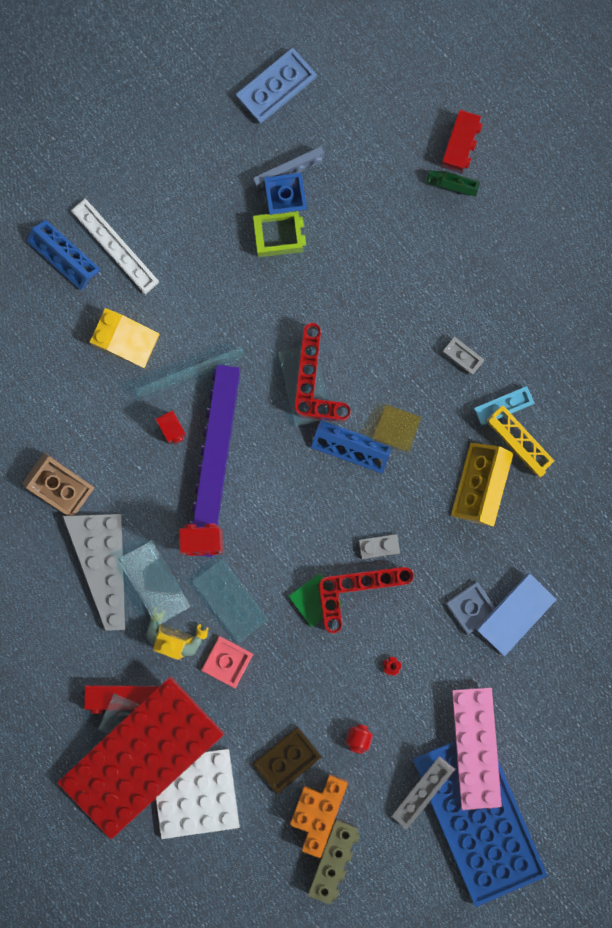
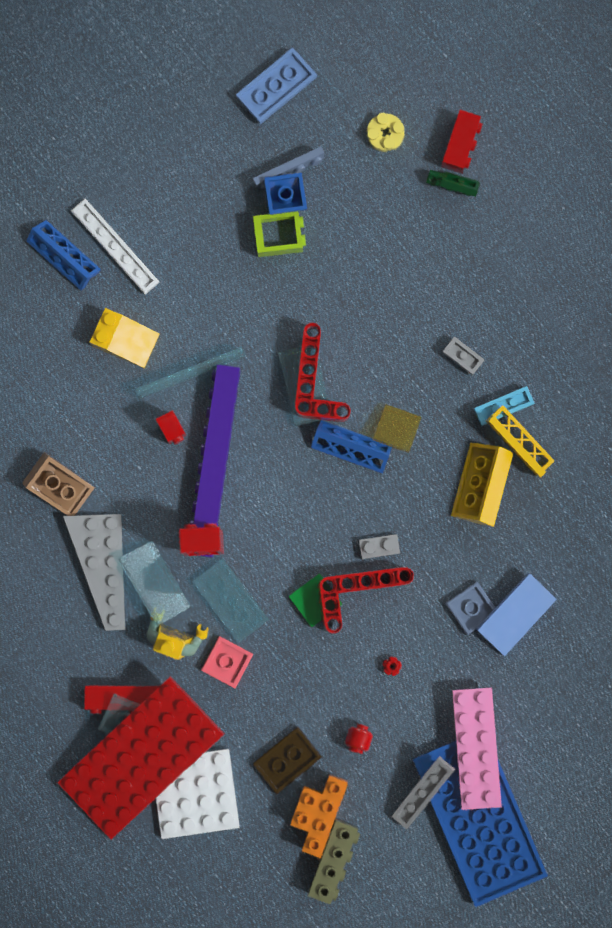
(395, 128): none -> light yellow plate

